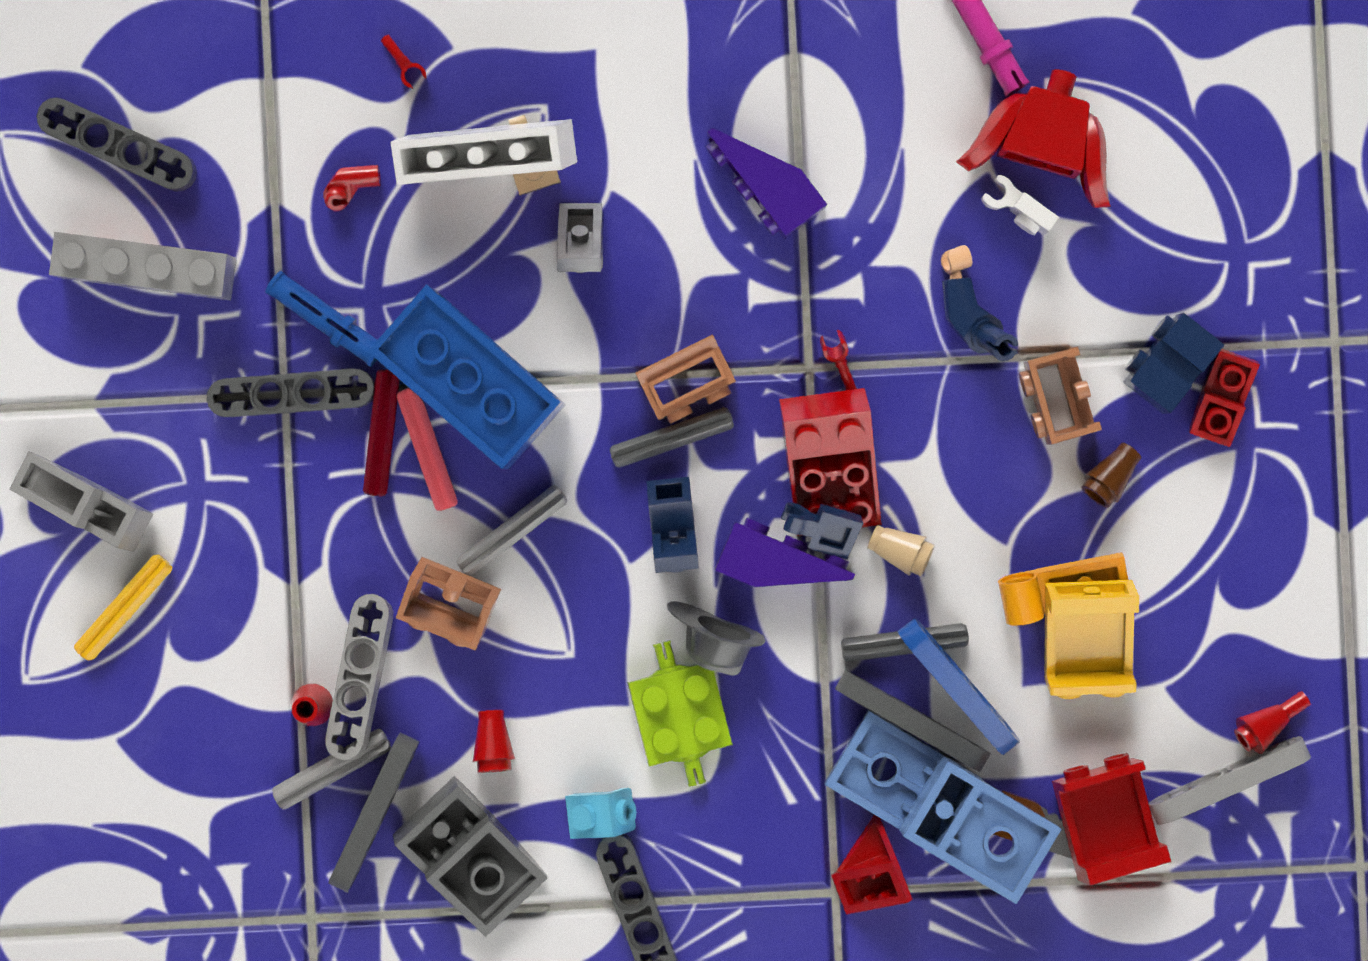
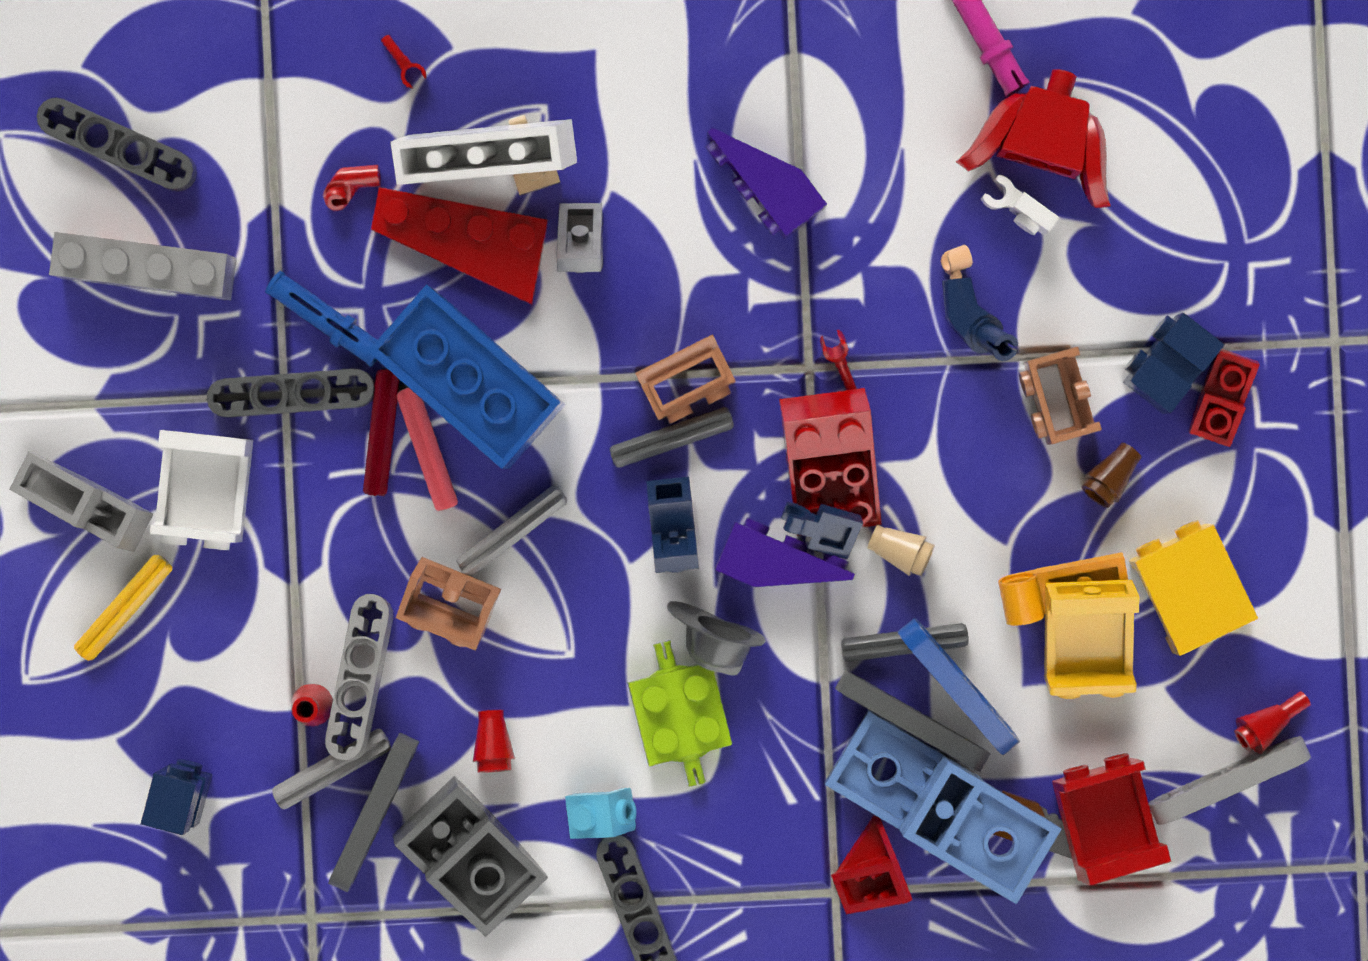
(176, 797): none -> dark blue brick
(202, 489): none -> white panel
(477, 240): none -> red wing
(1193, 587): none -> yellow panel

